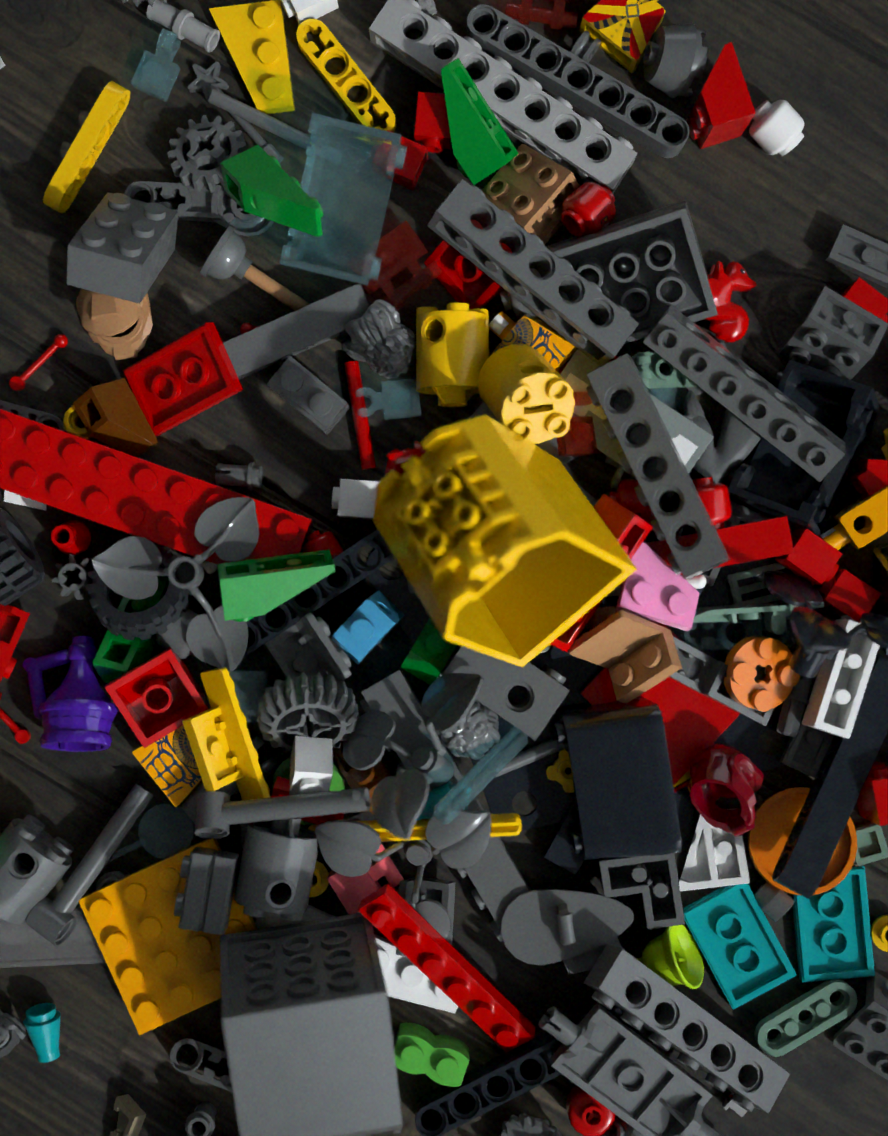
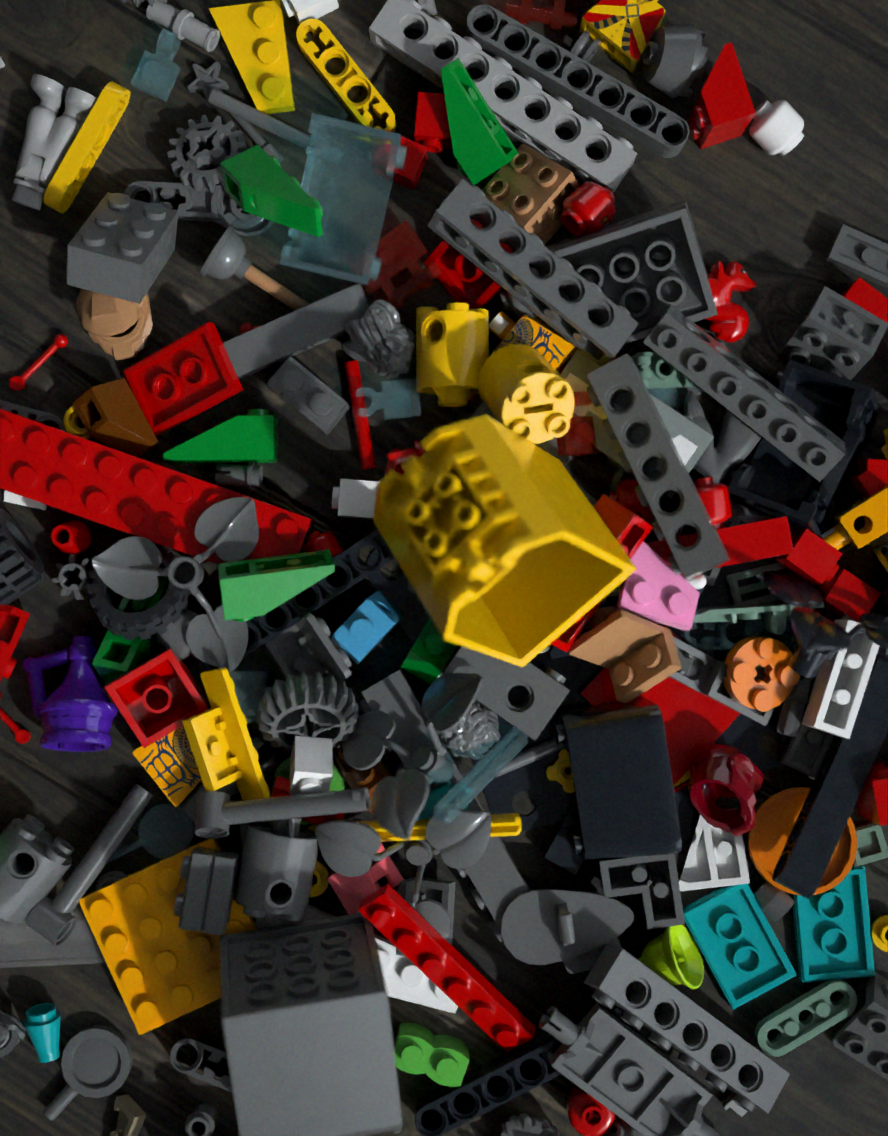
(48, 137): none -> light grey piece
(92, 1065): none -> dark grey piece
(233, 441): none -> green slope

